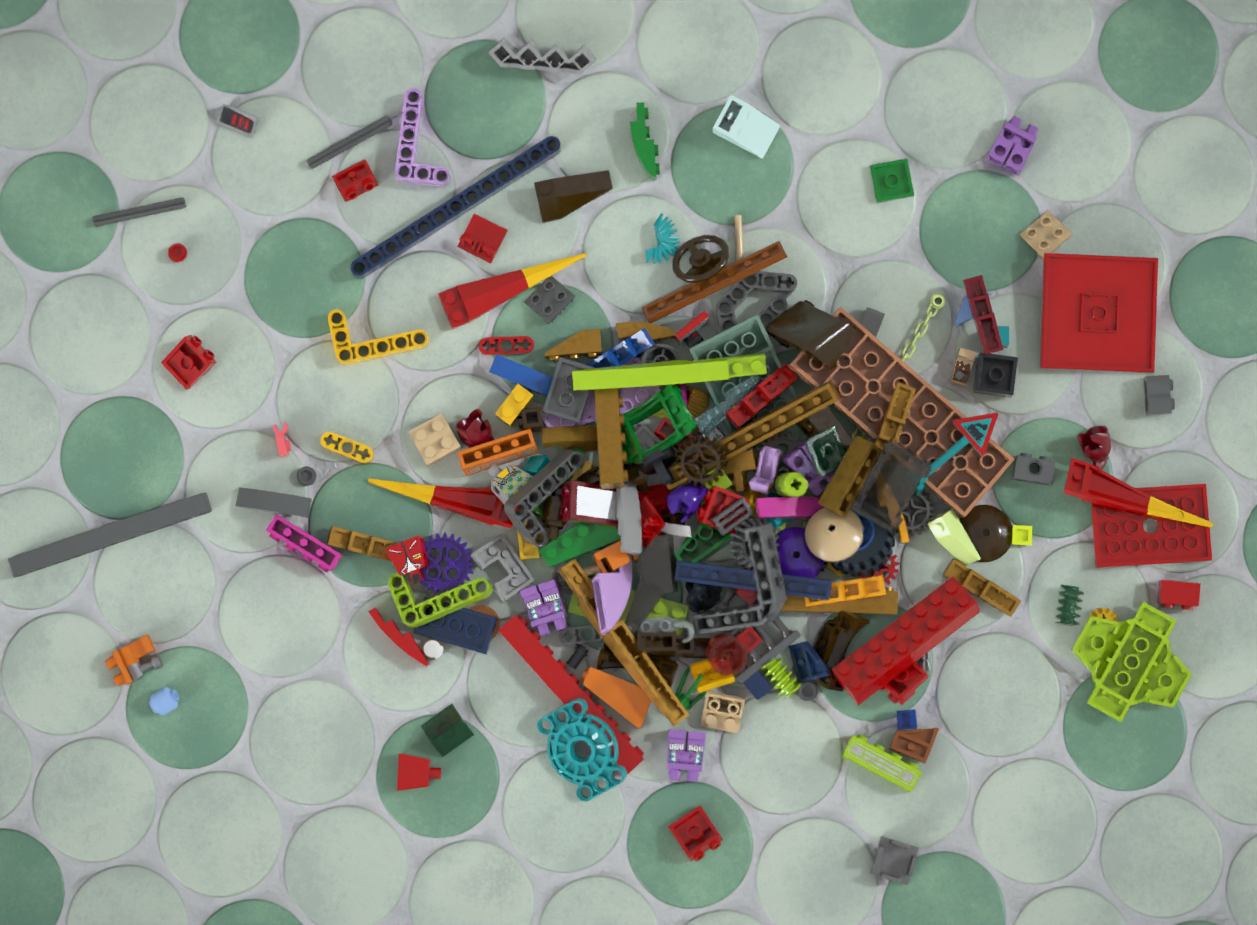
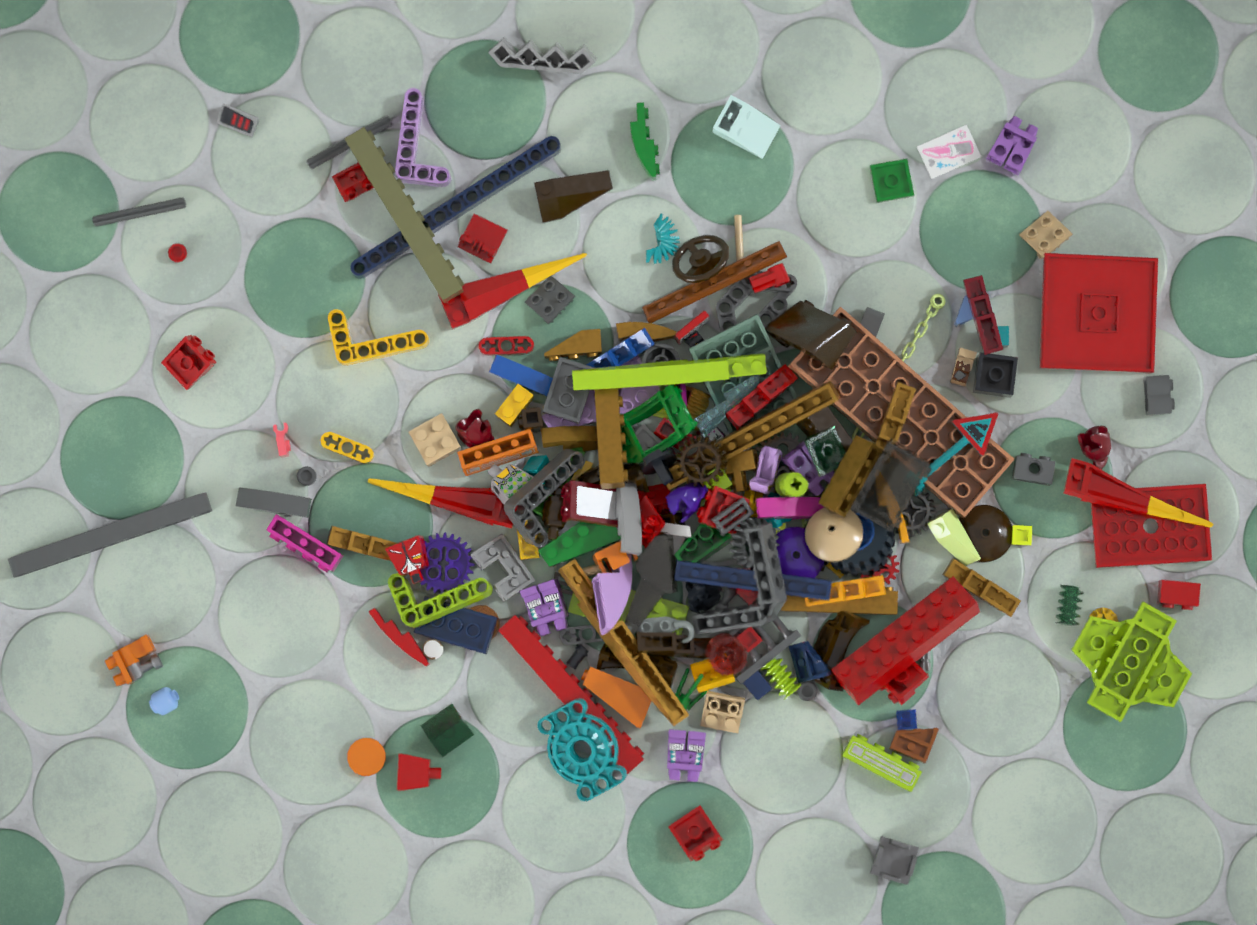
(366, 756): none -> orange tile
(404, 215): none -> olive brick
(774, 277): none -> red piece
(949, 151): none -> white sticker

